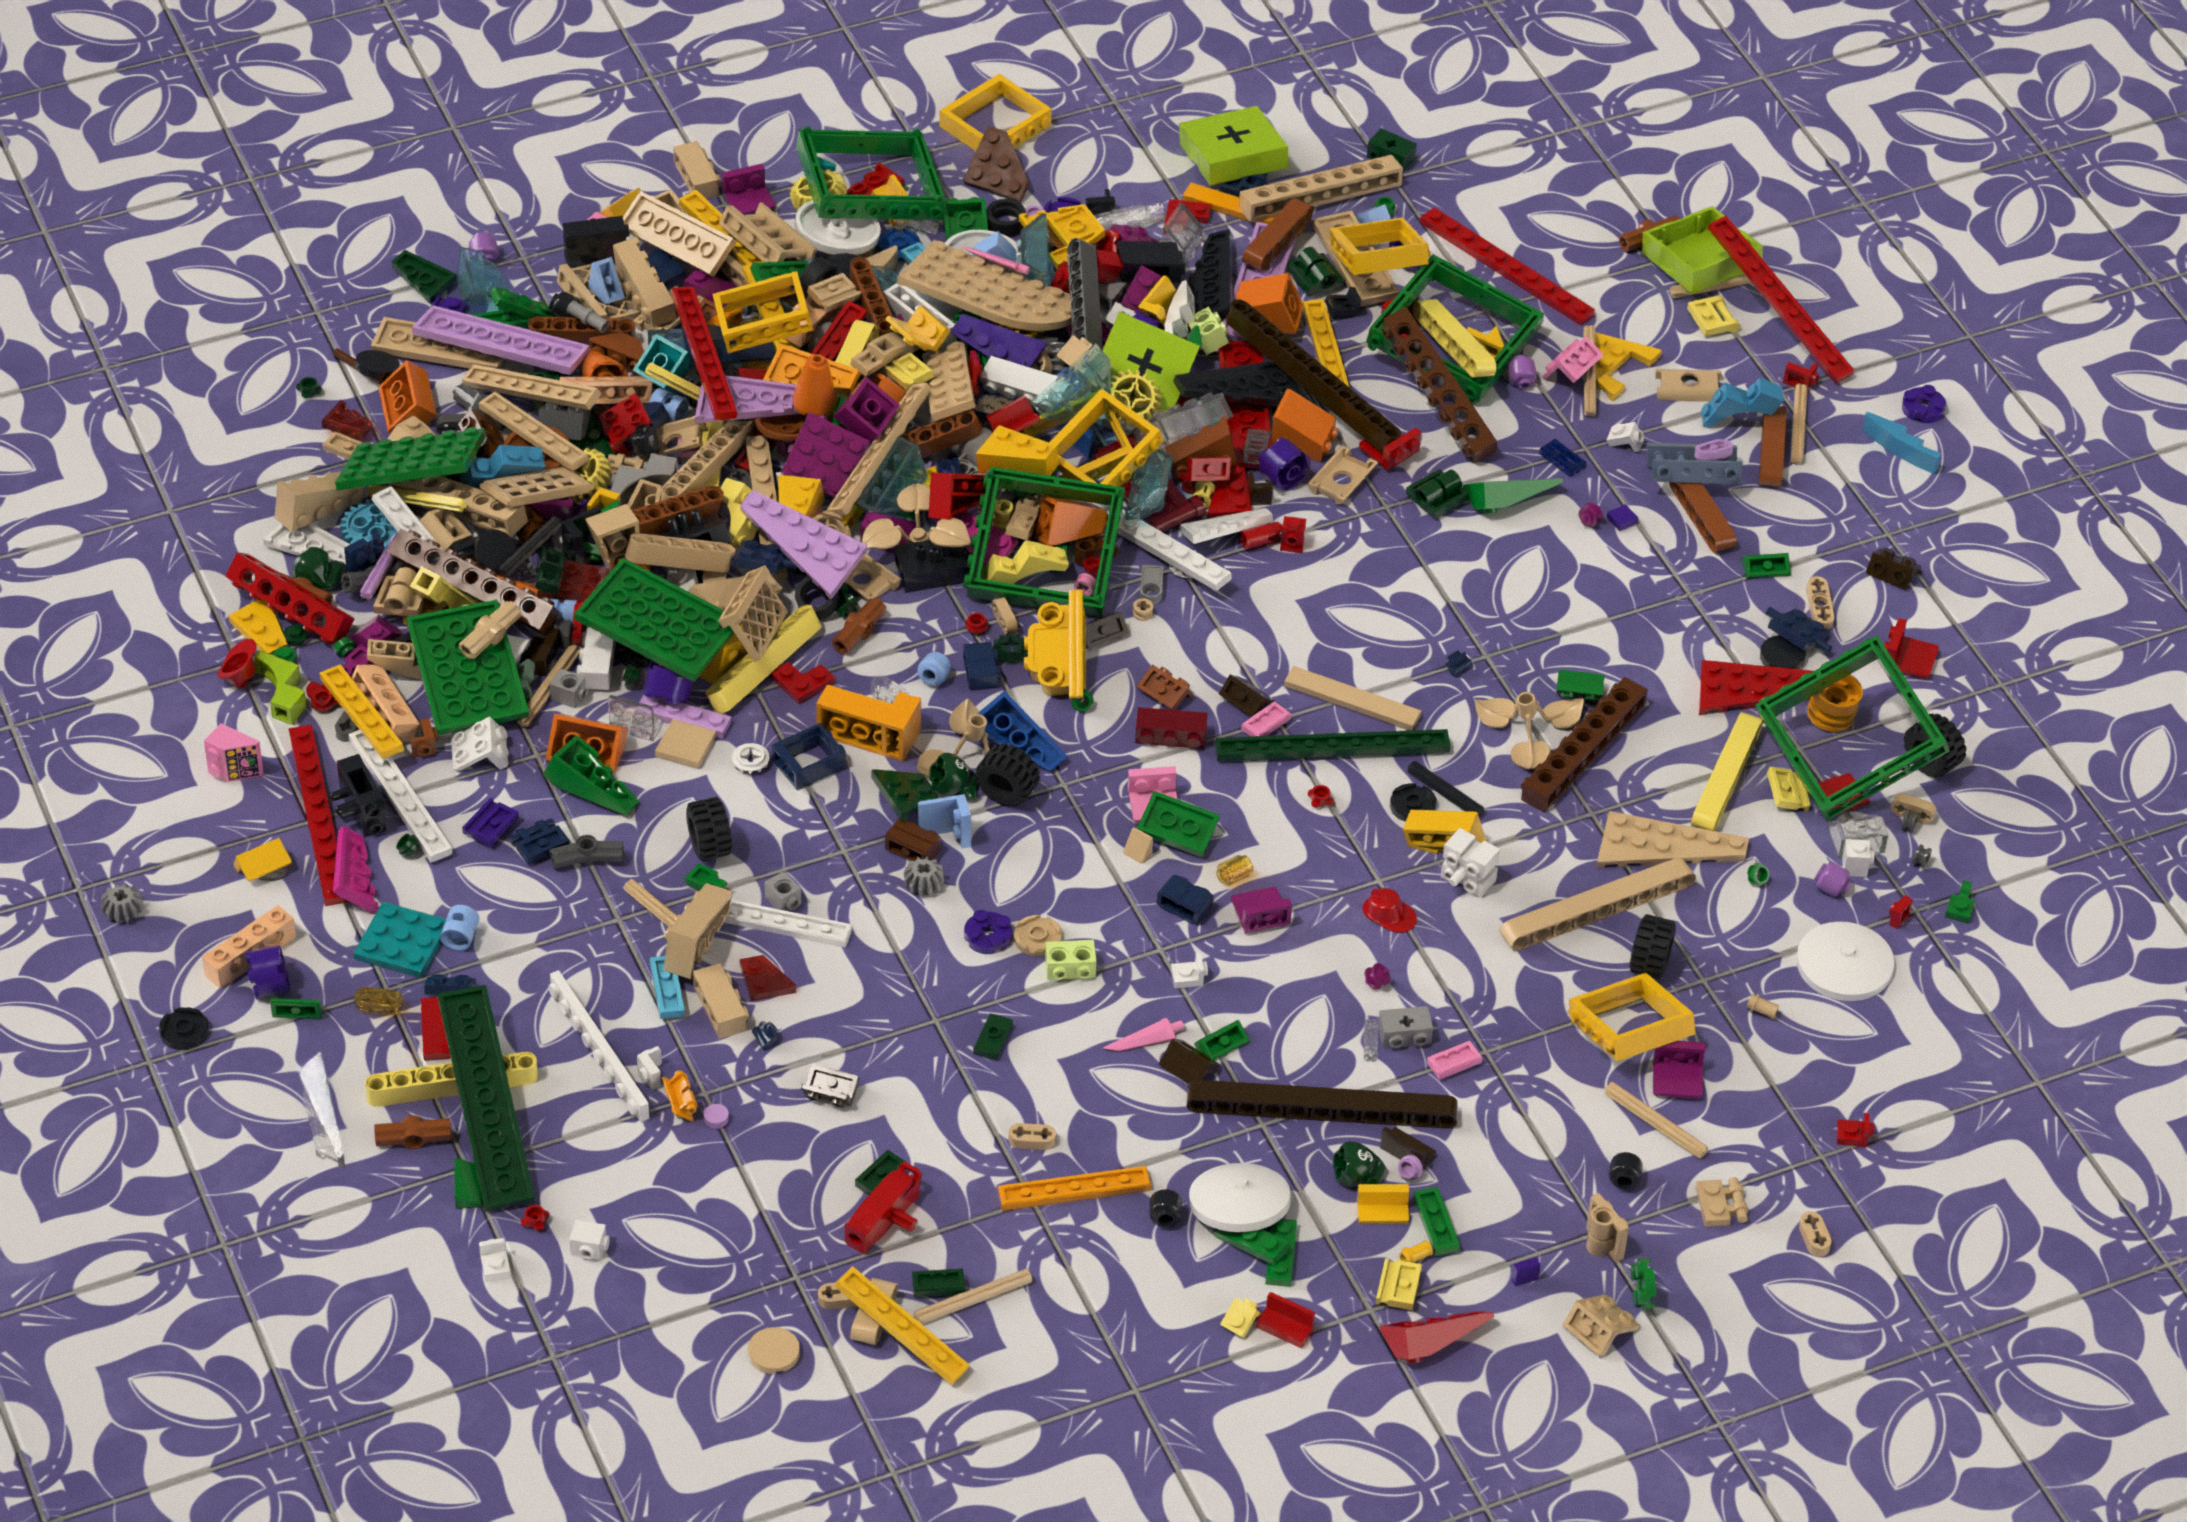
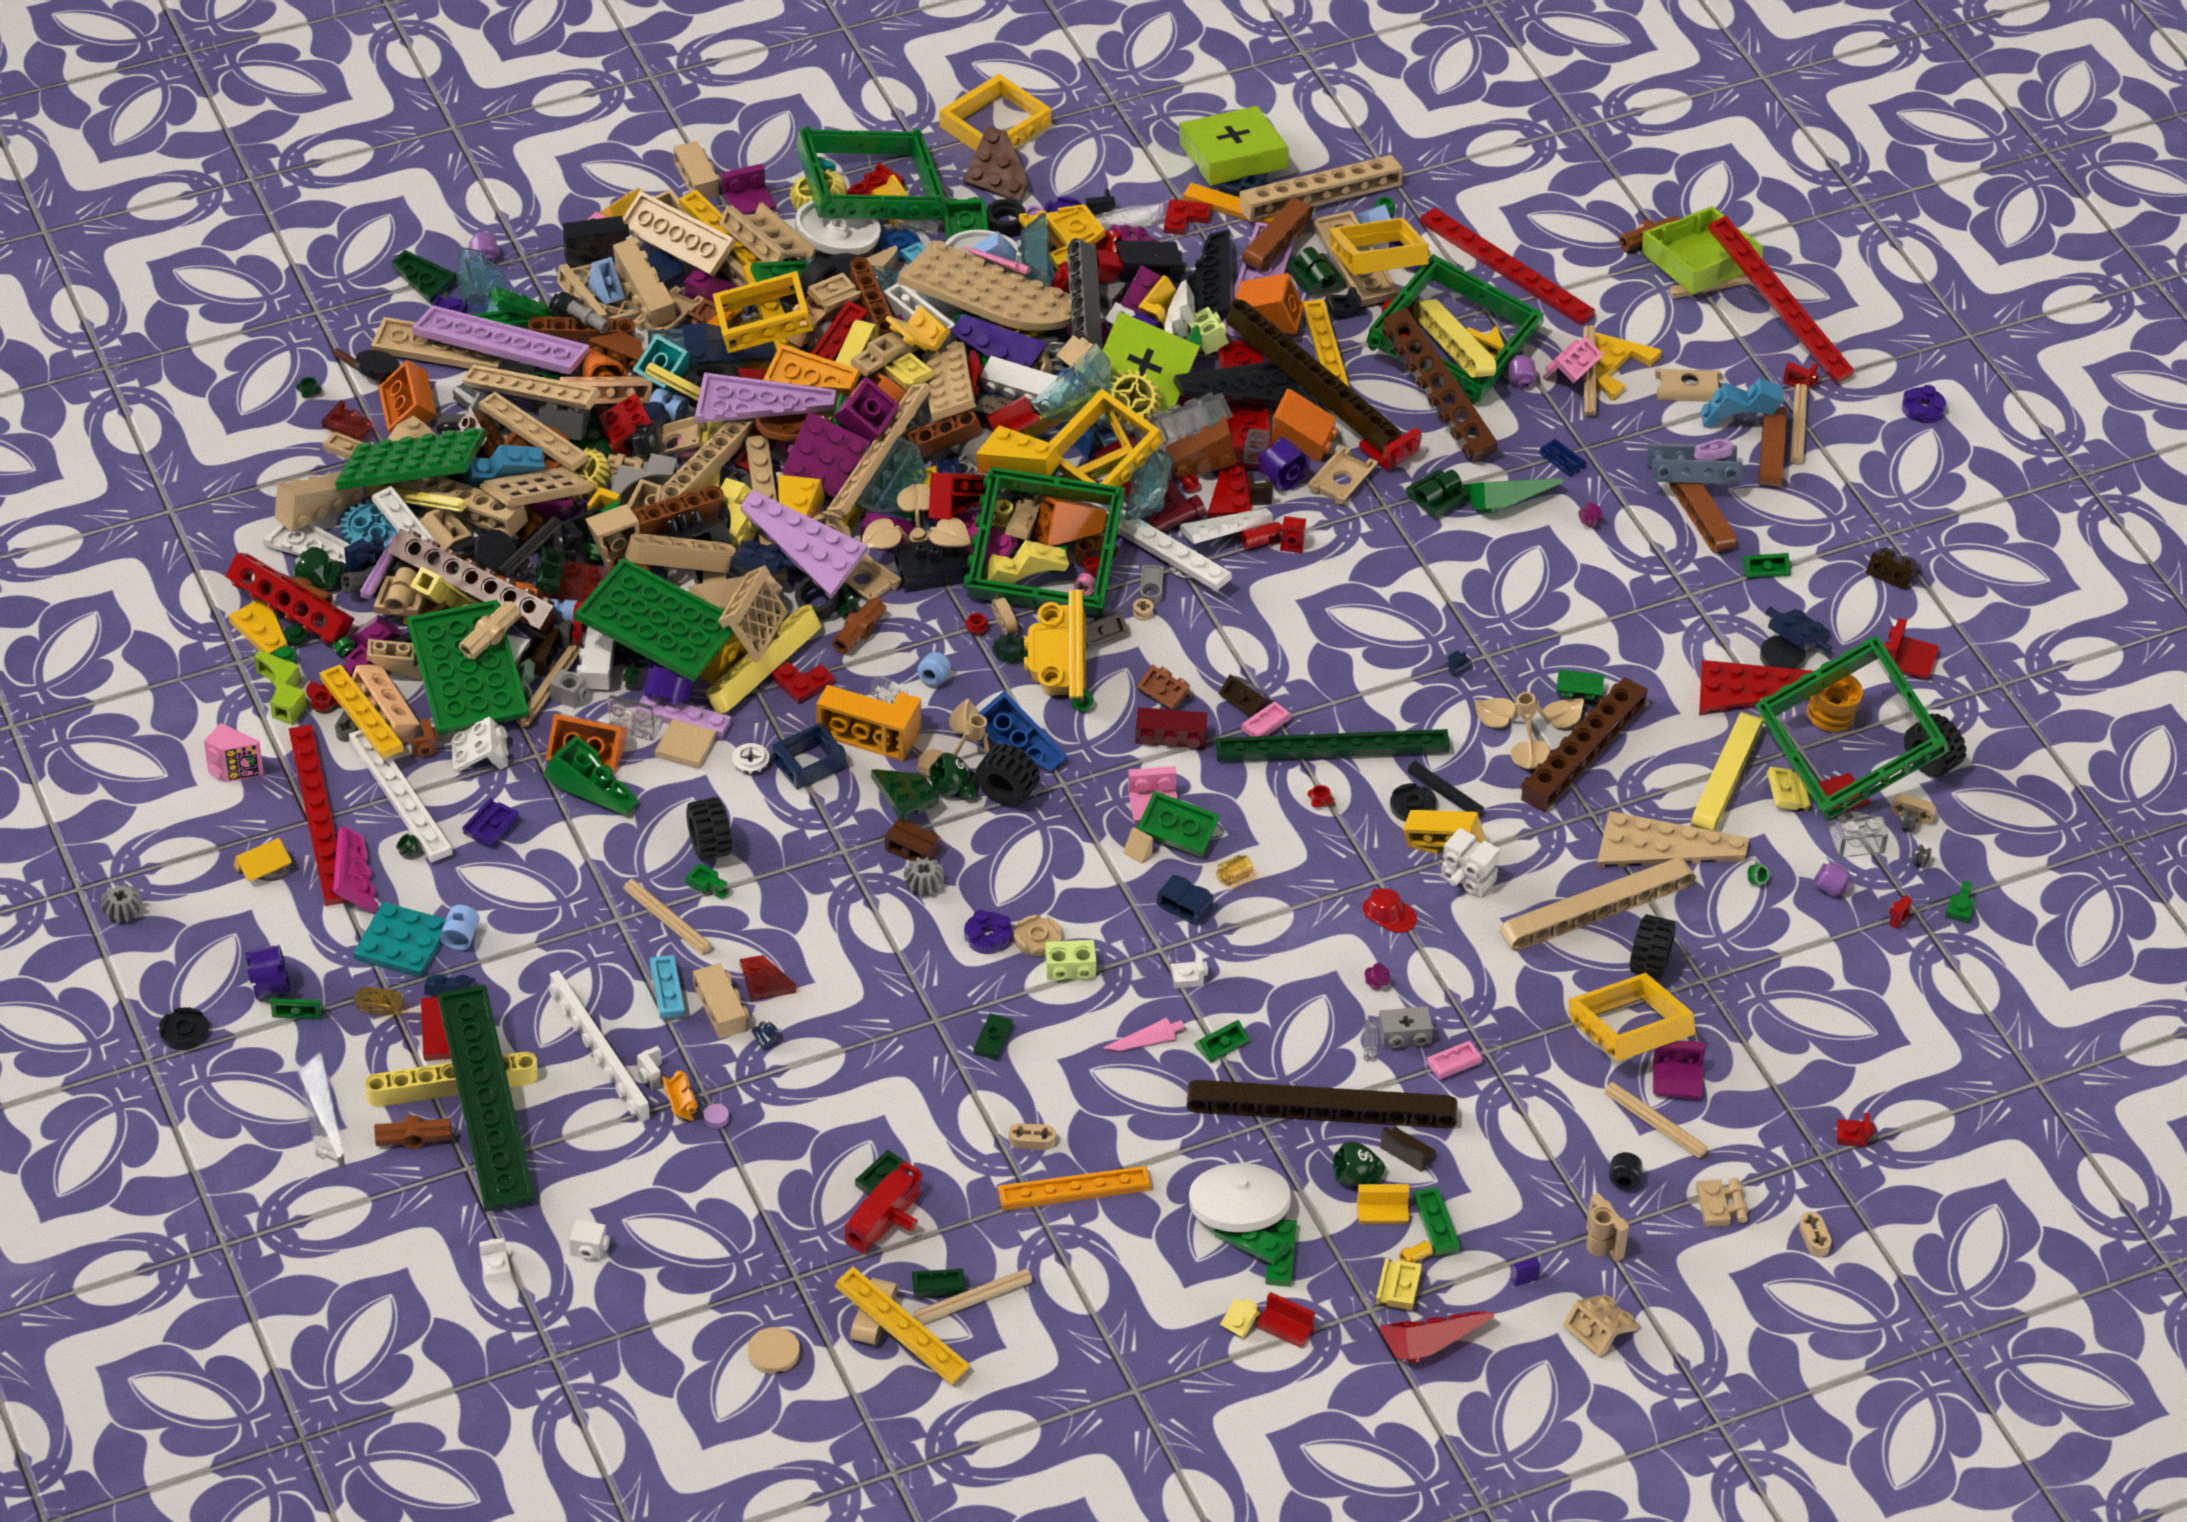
(229, 959): light nougat brick -> none
(238, 664): red piece -> none
(360, 796): black piece -> none
(466, 1184): green slope -> none
(533, 1212): red plate -> none
(536, 840): dark blue plate -> none
(587, 852): dark grey piece -> none
(696, 929): tan wedge -> none
(704, 353): red plate -> none
(782, 892): light grey brick -> none
(789, 923): white tile -> none
(815, 388): orange cone -> none
(830, 1085): bracket -> none
(838, 1299): tan beam -> none
(946, 816): light blue bracket -> none
(981, 665): dark blue brick -> none
(1165, 1207): black head -> none
(1184, 230): clear slope -> none
(1187, 1061): dark brown panel -> none
(1199, 487): light yellow bush -> none
(1207, 469): red panel -> none
(1262, 909): magenta bracket -> none
(1352, 698): tan tile -> none
(1387, 143): dark green brick -> none
(1410, 1167): lavender plate -> none
(1622, 517): dark purple tile -> none
(1626, 434): white bracket -> none
(1645, 1284): green plate -> none
(1707, 318): light yellow plate -> none
(1762, 1006): tan pin -> none
(1823, 596): tan beam -> none
(1845, 961): white dish -> none
(1857, 857): white brick -> none
(1897, 441): dark azure slope -> none

